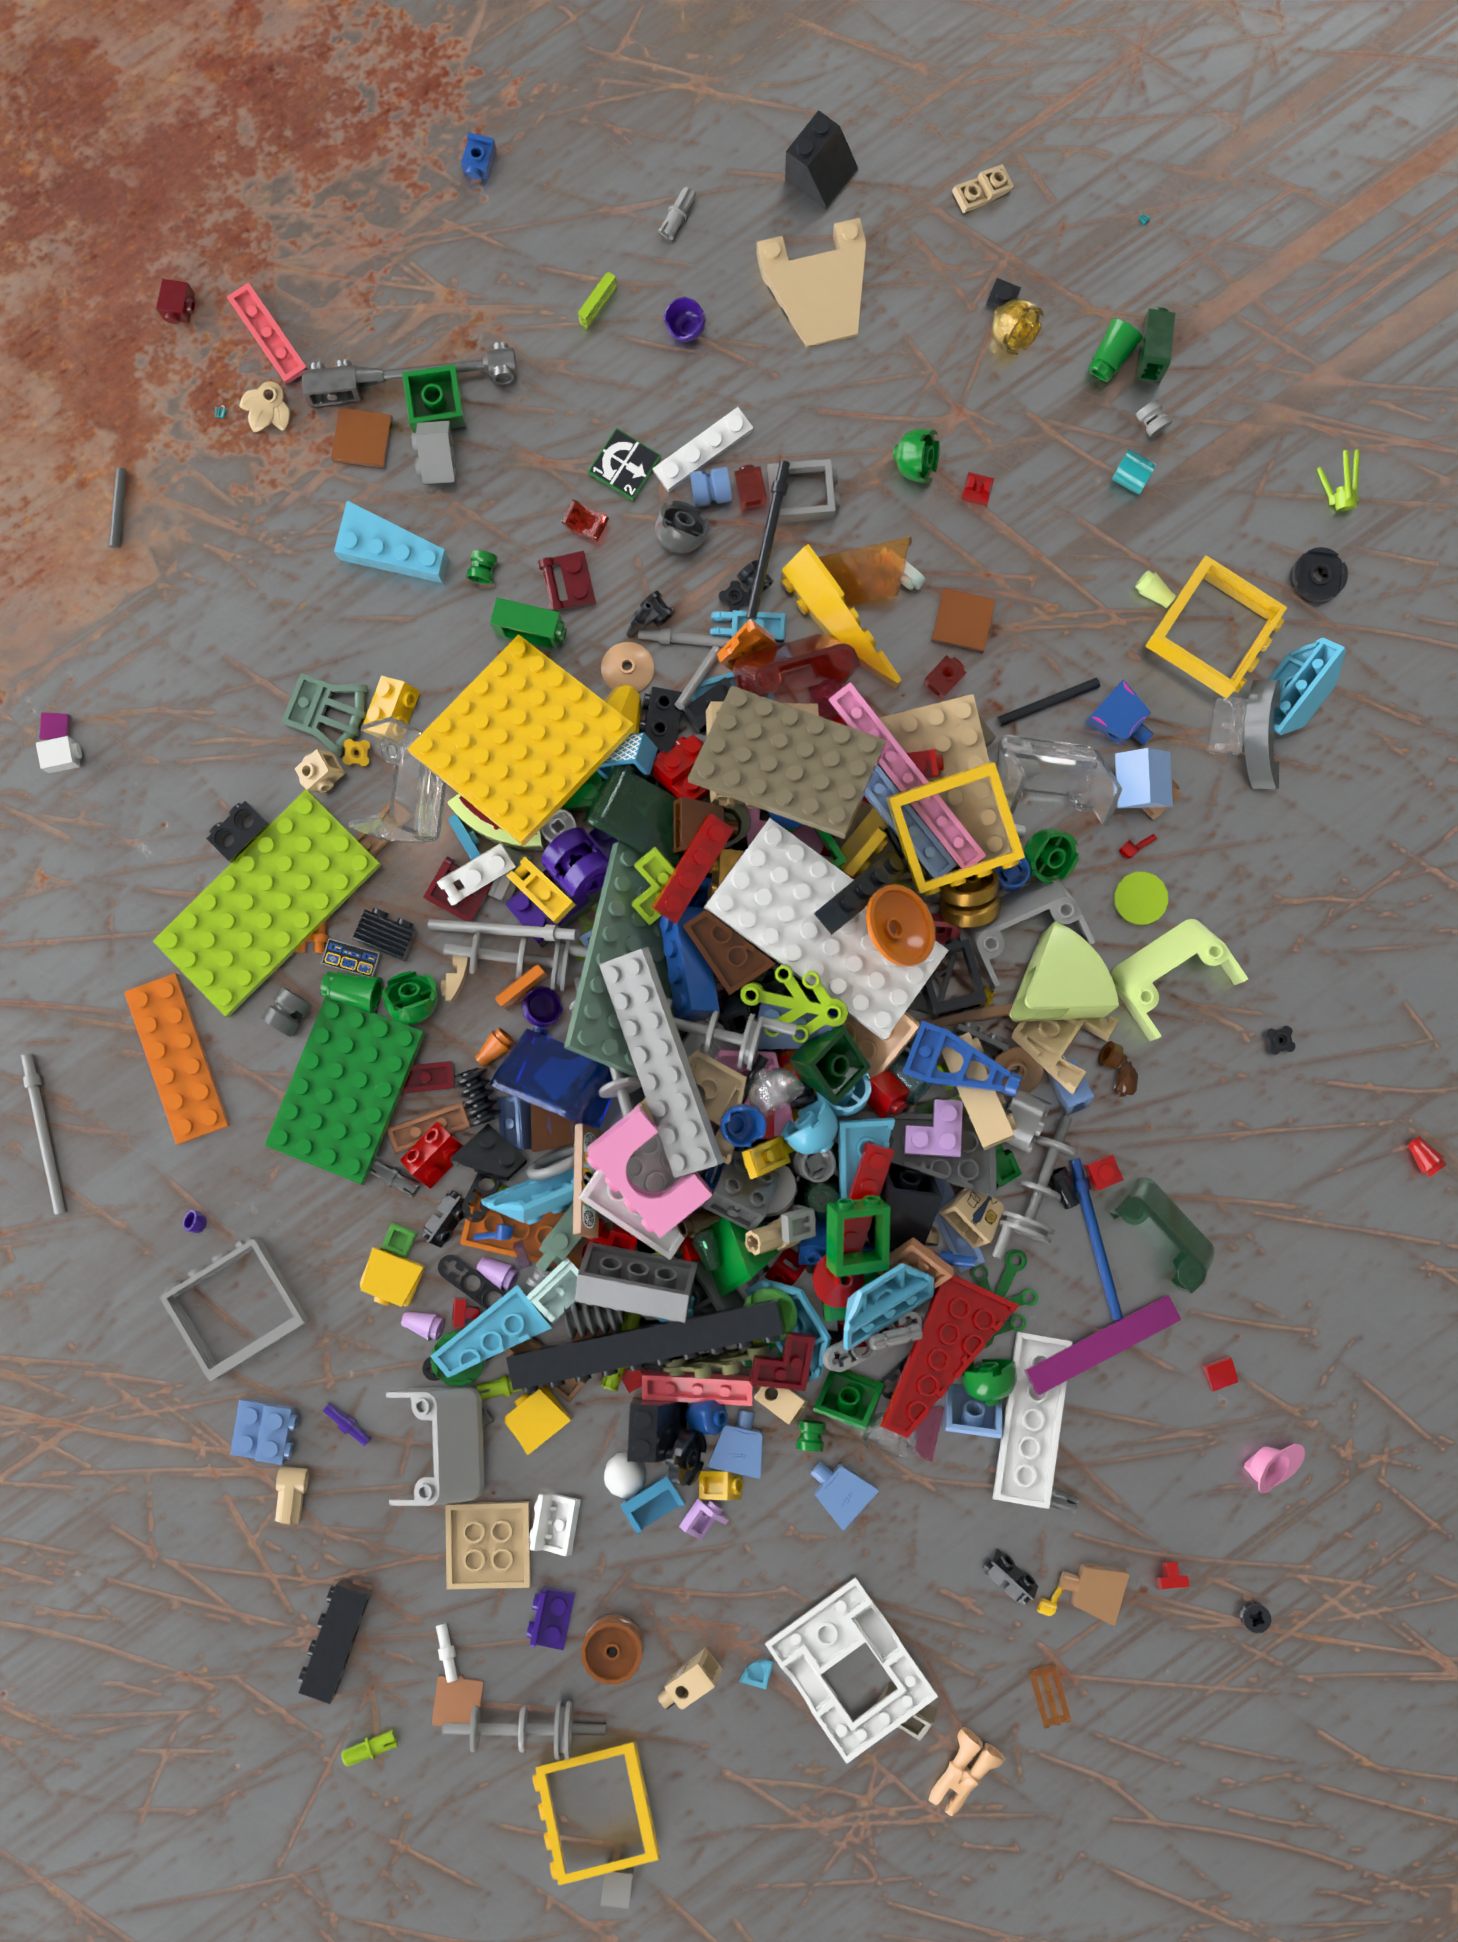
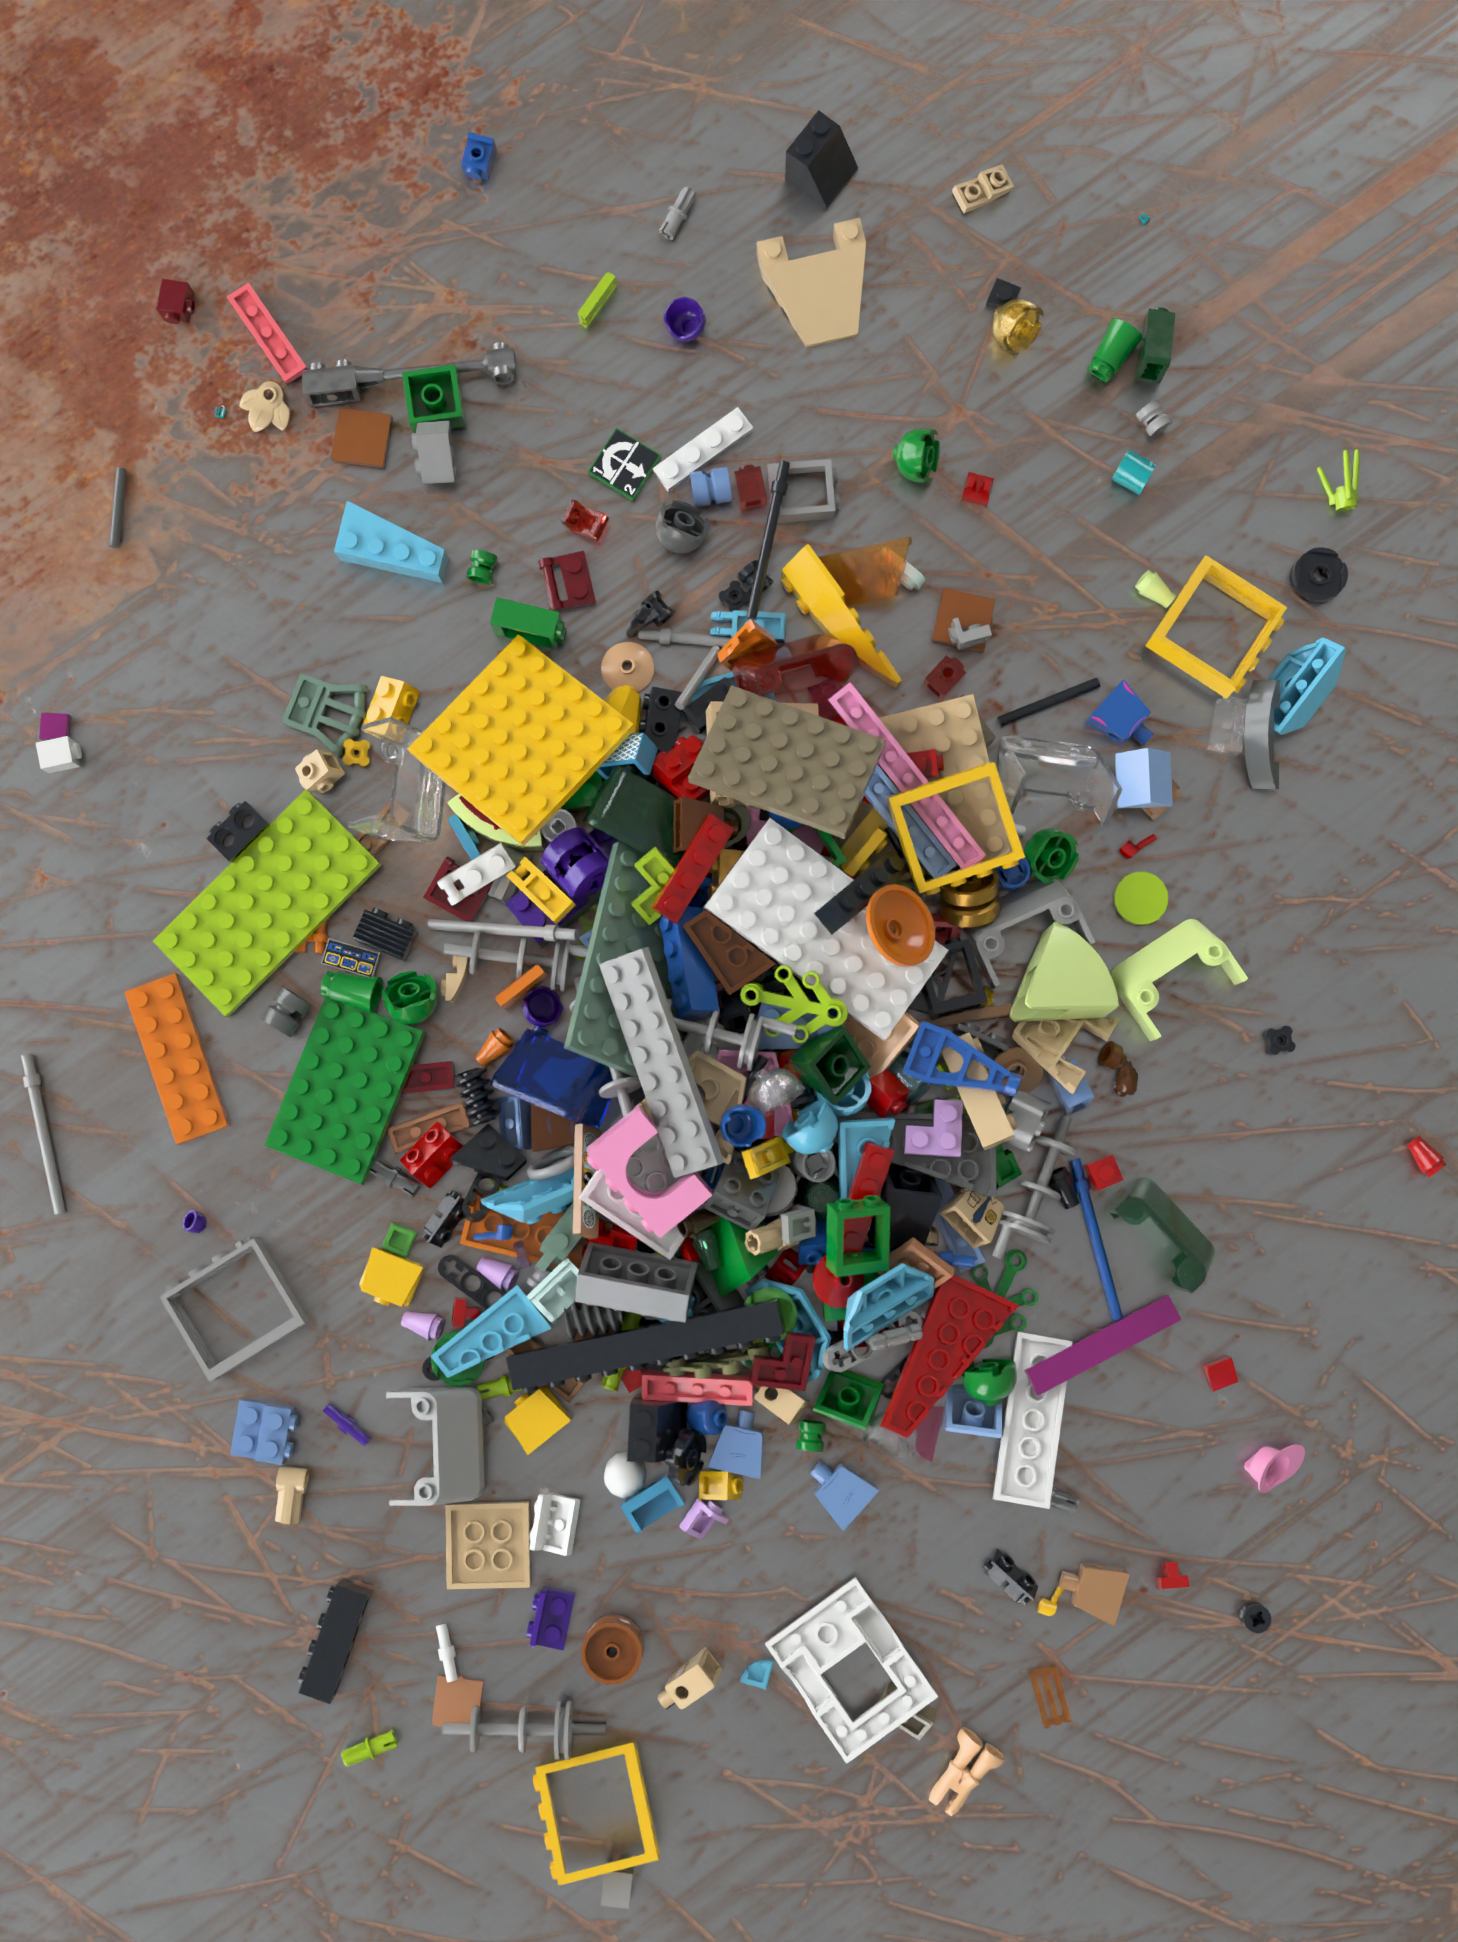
(971, 637): none -> light grey bracket

